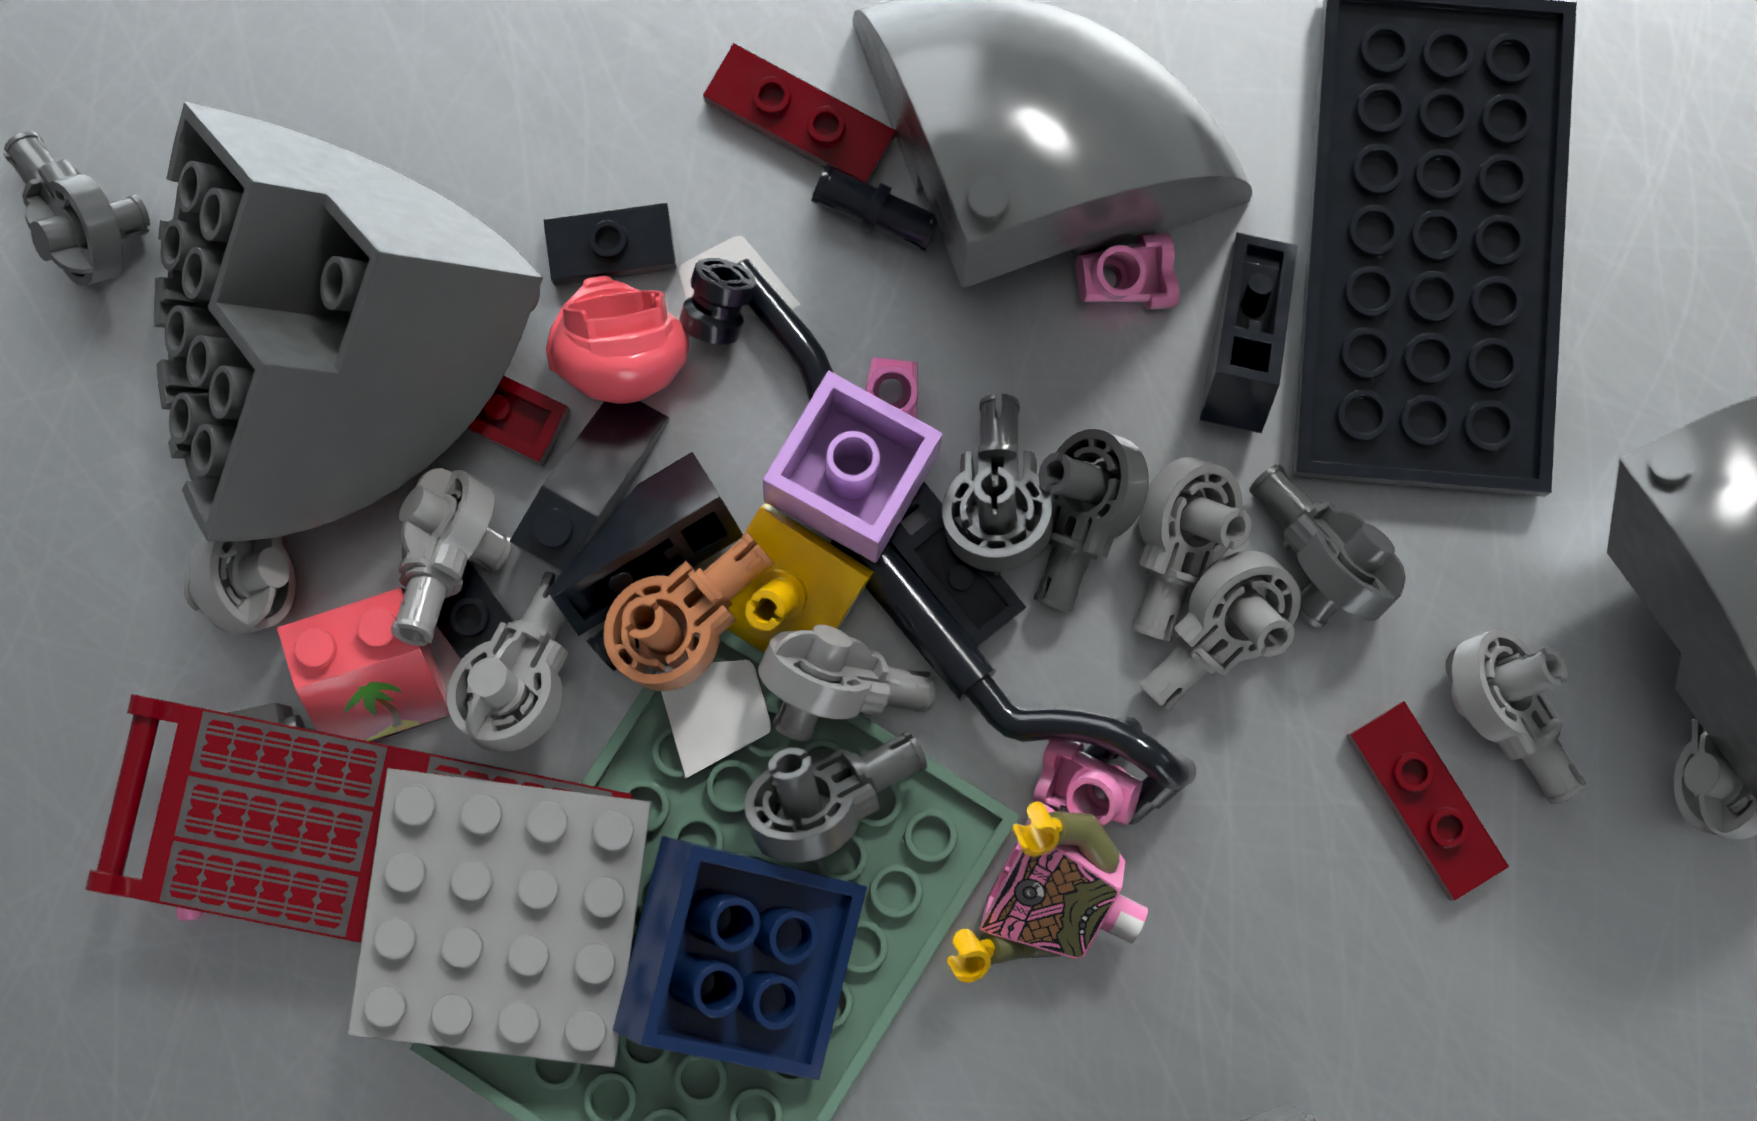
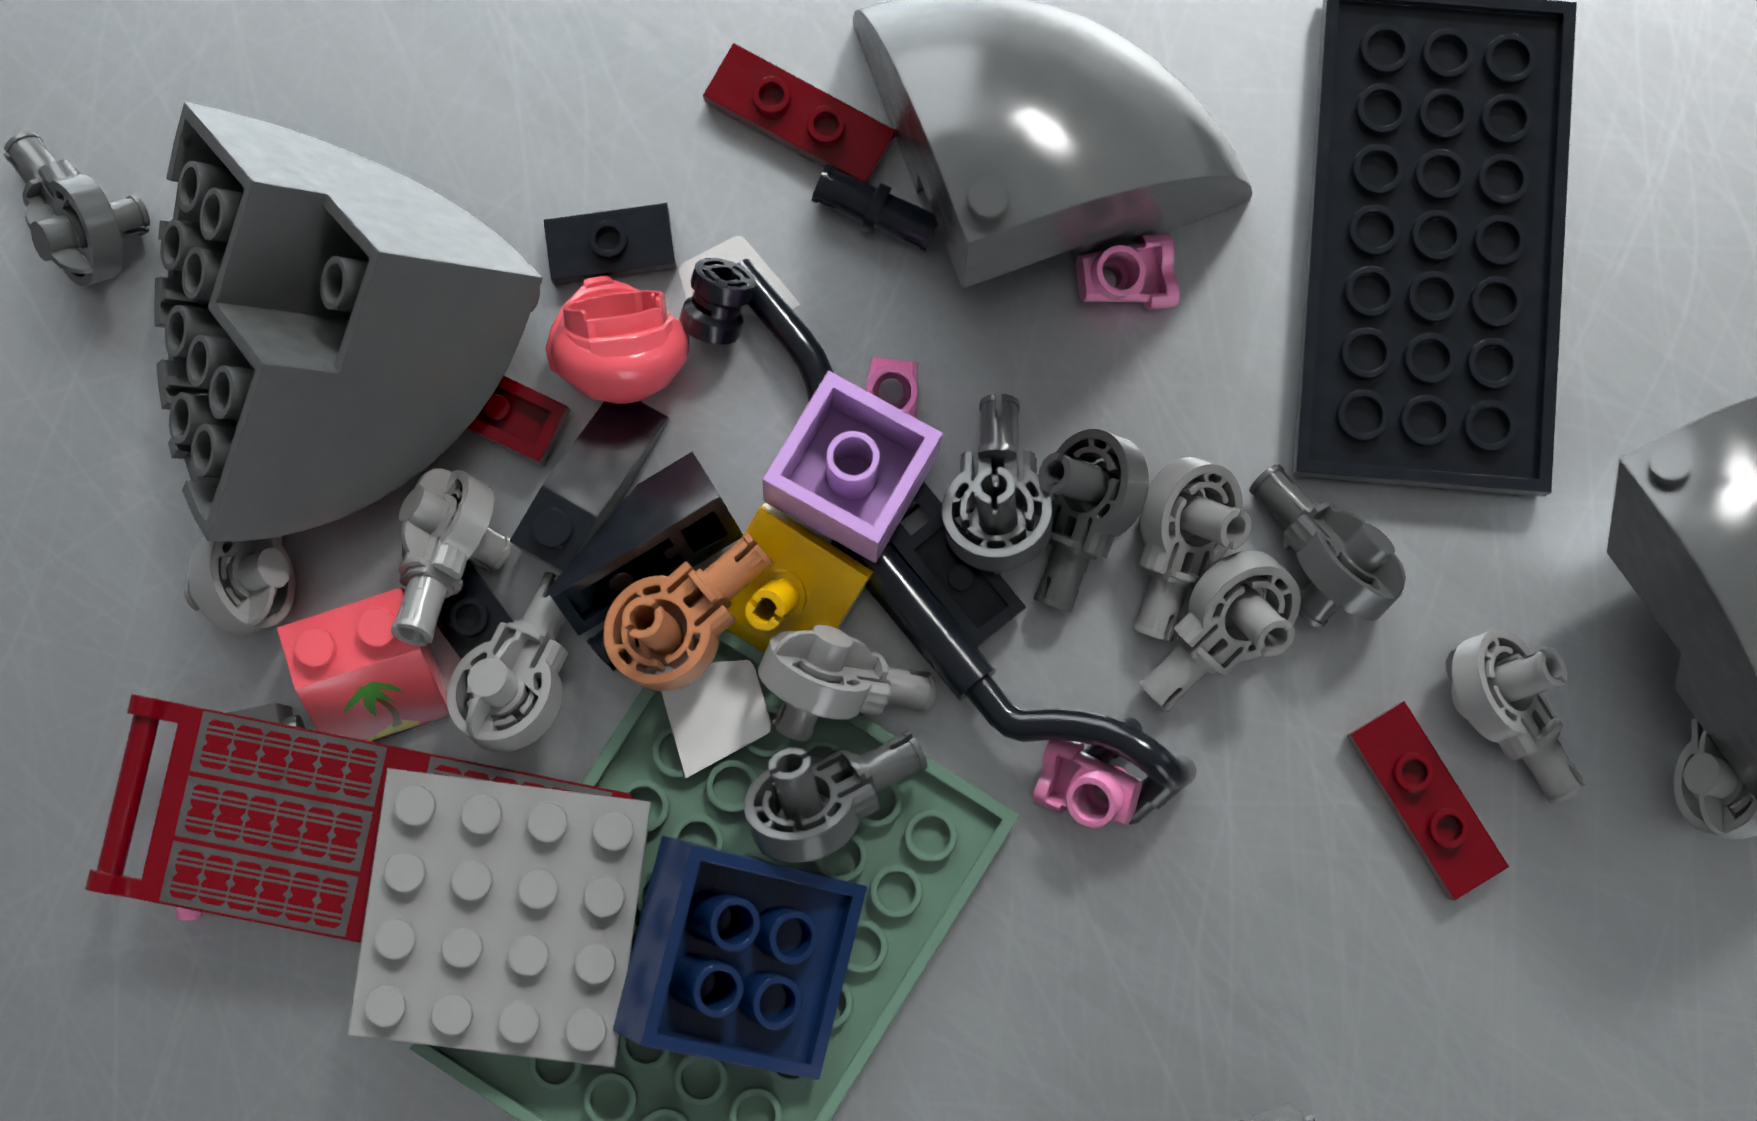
(1050, 895): torso -> none
(1250, 334): black slope -> none

